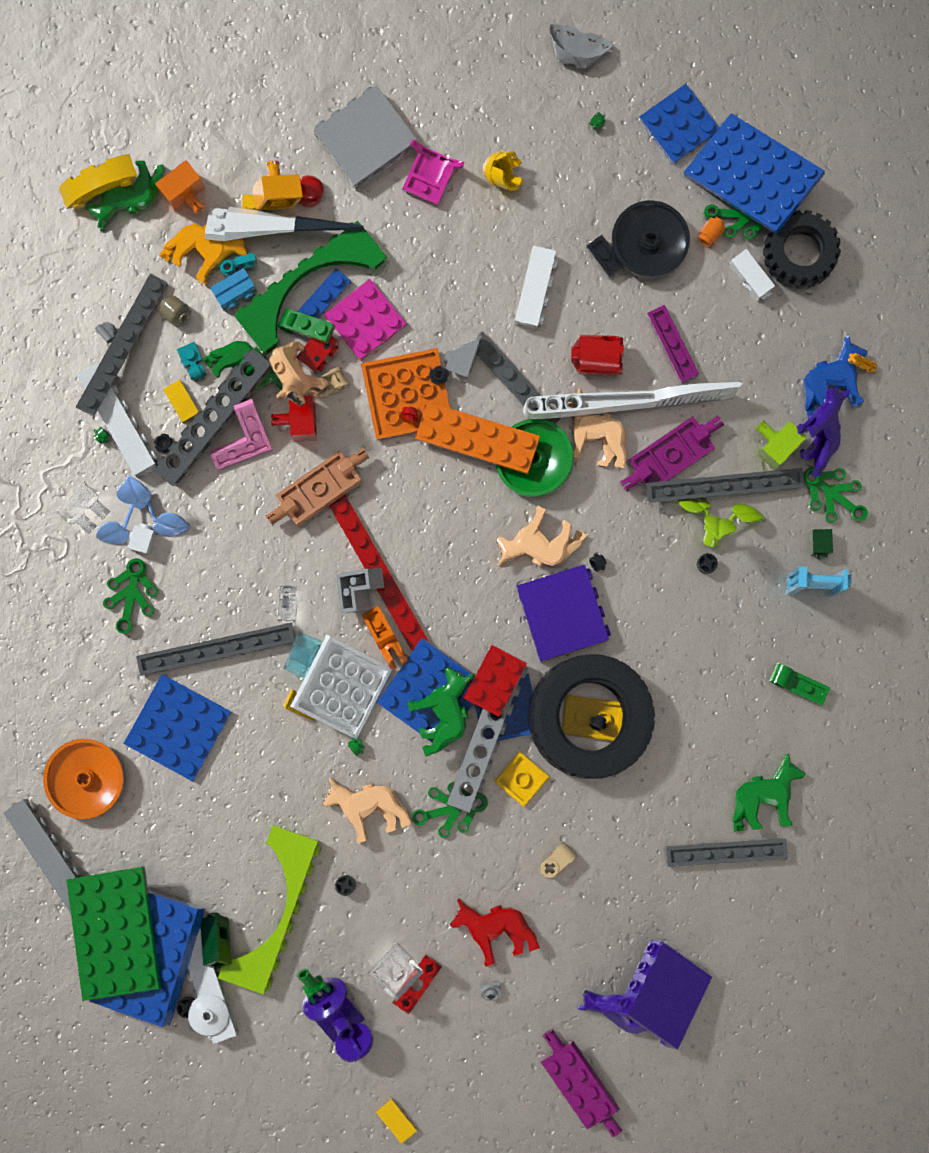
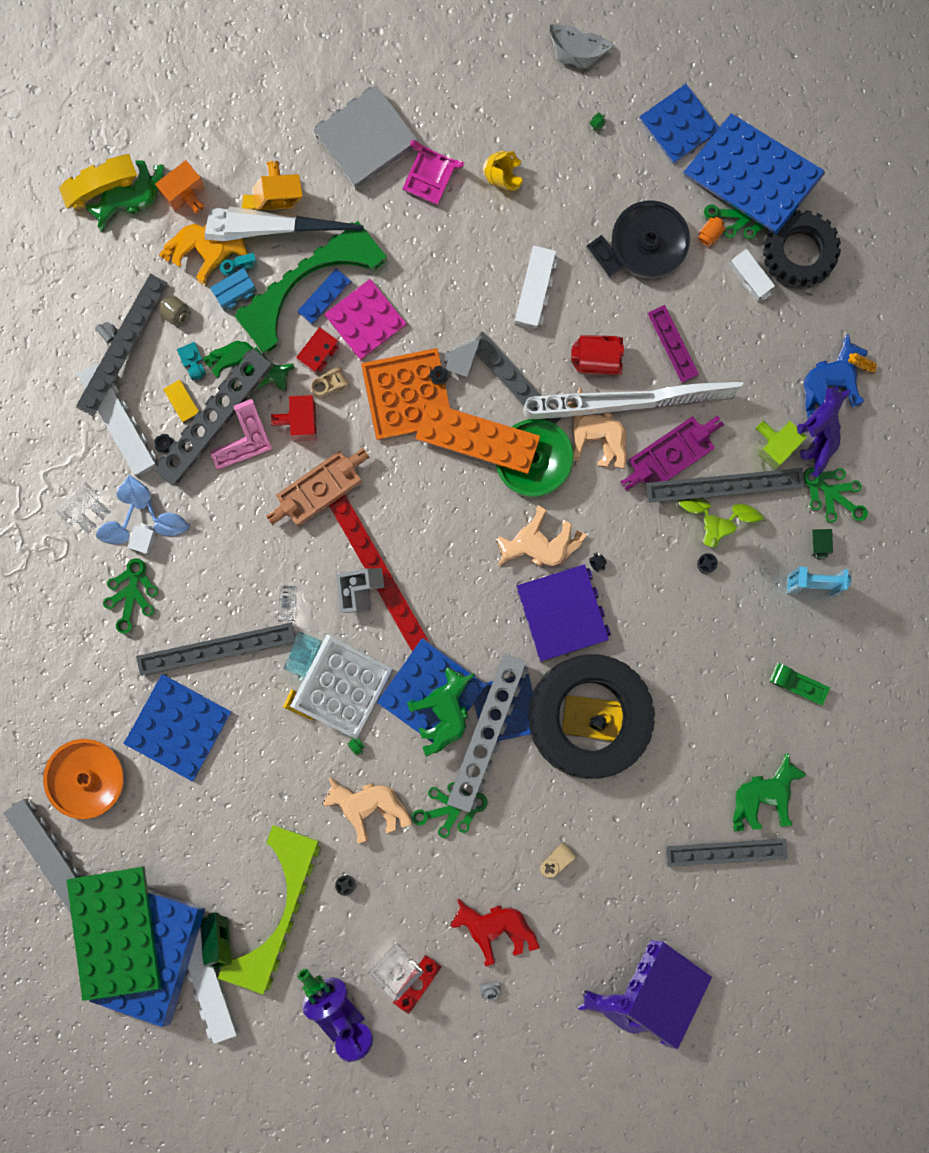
(101, 435): green plate -> none
(182, 1009): black wheel -> none
(217, 1010): white dish -> none
(291, 374): light nougat animal -> none
(306, 325): green plate -> none
(311, 191): red hair -> none
(383, 636): orange plate -> none
(396, 1121): yellow tile -> none
(409, 415): red plate -> none
(495, 680): red plate -> none
(521, 779): yellow tile -> none
(580, 1084): magenta plate -> none

